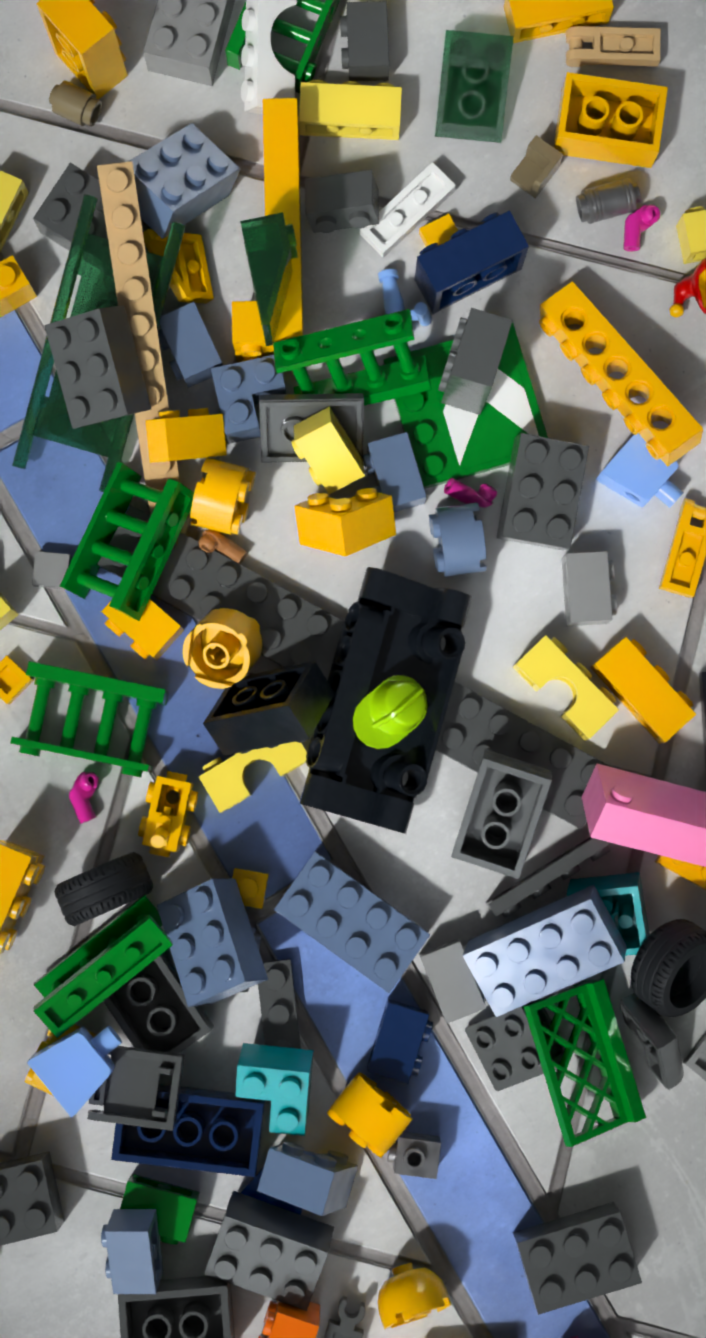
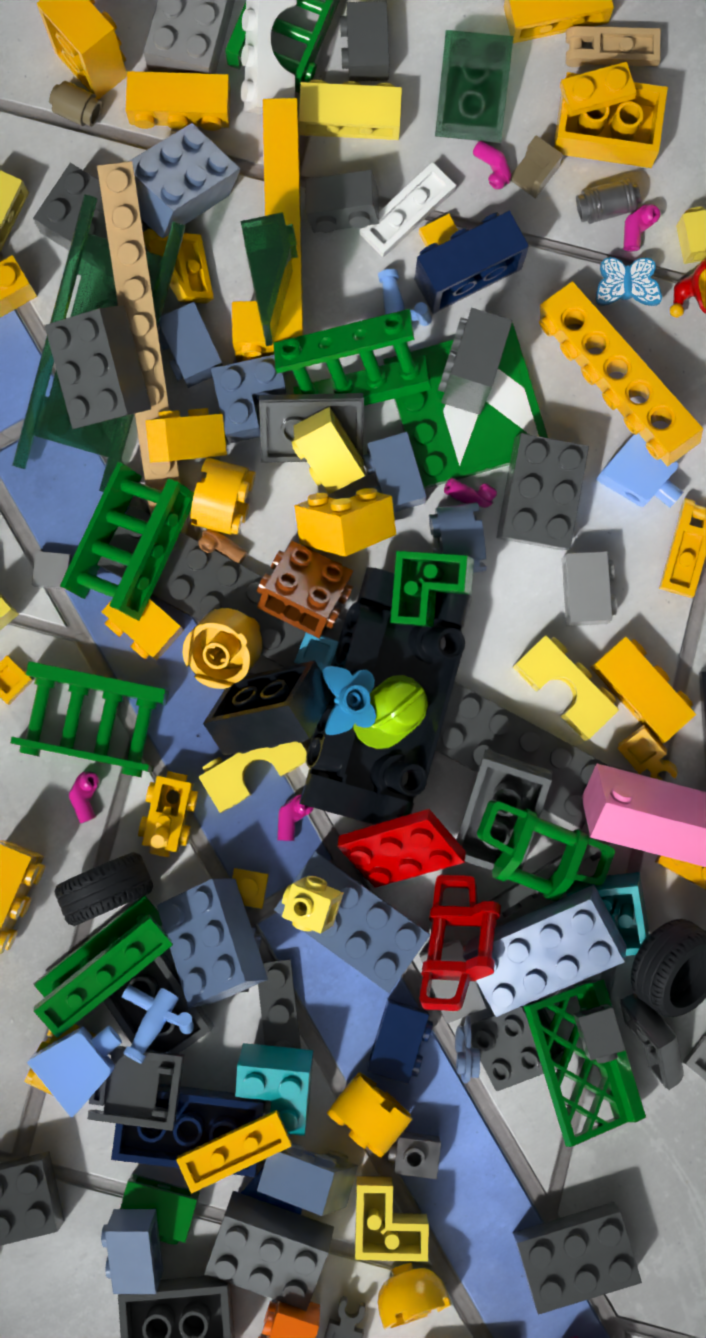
(157, 1013): none -> light blue piece
(178, 100): none -> yellow brick
(234, 1151): none -> yellow plate
(290, 814): none -> dark pink arm
(305, 589): none -> dark orange brick
(311, 904): none -> light yellow brick
(317, 649): none -> medium azure tile
(351, 699): none -> dark azure animal
(383, 1233): none -> light yellow brick
(402, 848): none -> red plate
(420, 577): none -> green brick
(467, 1058): none -> sand blue plate
(476, 968): none -> red bar
(498, 163): none -> dark pink arm
(514, 852): none -> green bar
(598, 89): none -> yellow plate
(599, 1033): none -> dark grey brick
(628, 282): none -> dark azure animal
(646, 752): none -> yellow plate

